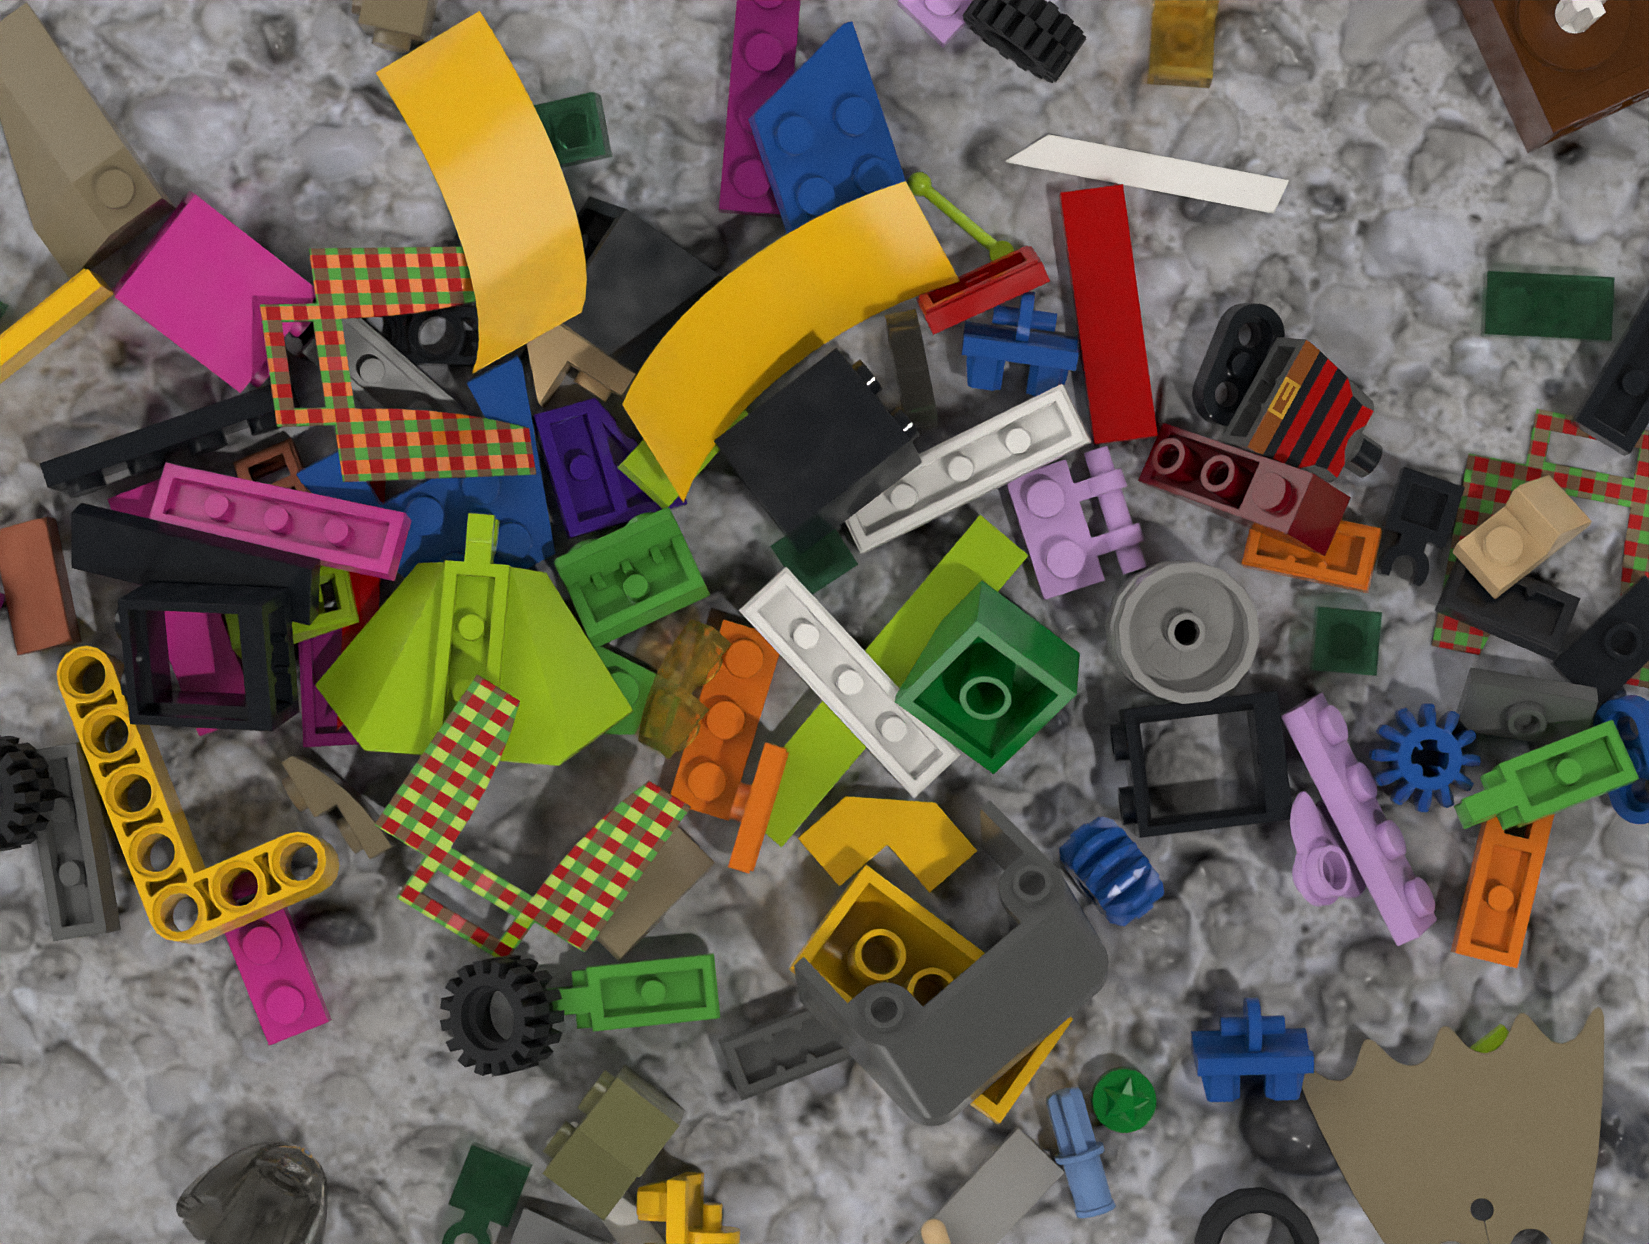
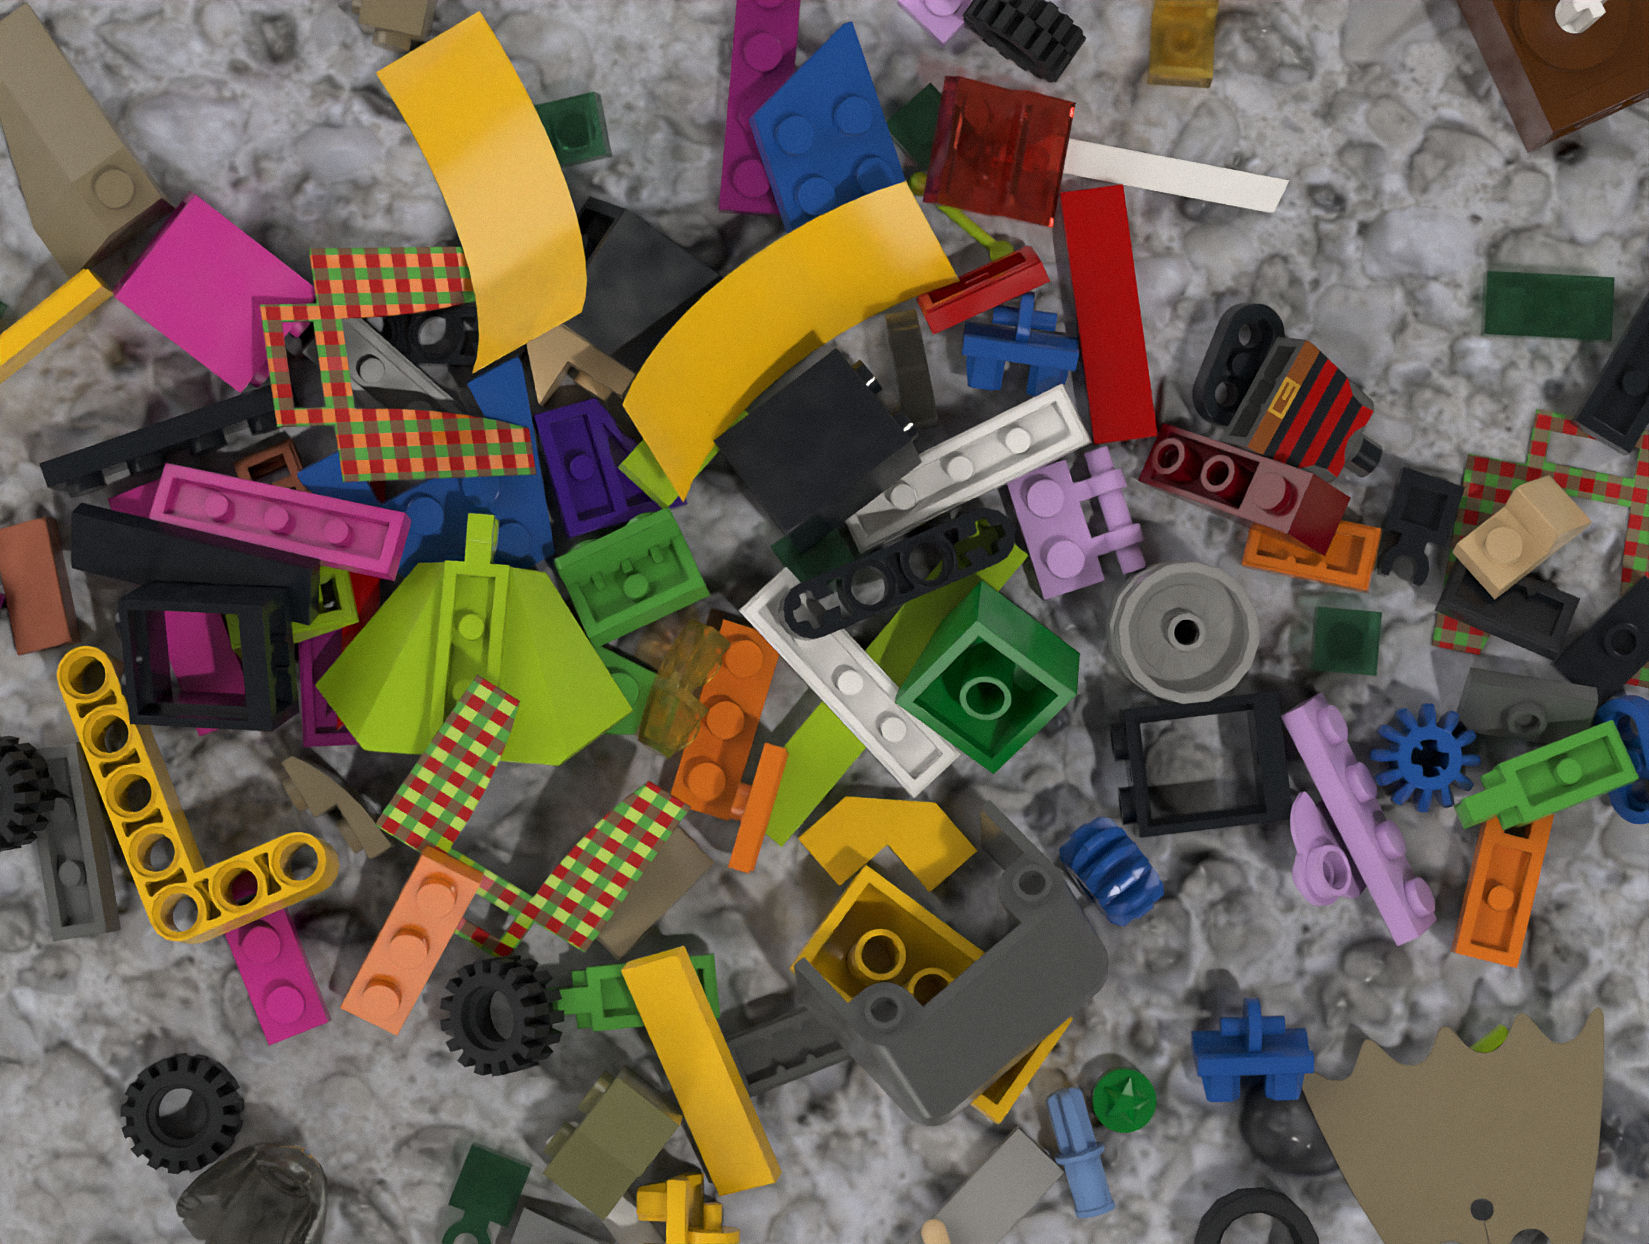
(145, 1124): none -> black tyre
(412, 940): none -> orange plate
(701, 1071): none -> yellow tile
(895, 570): none -> black beam
(915, 126): none -> clear green plate
(999, 151): none -> clear red slope

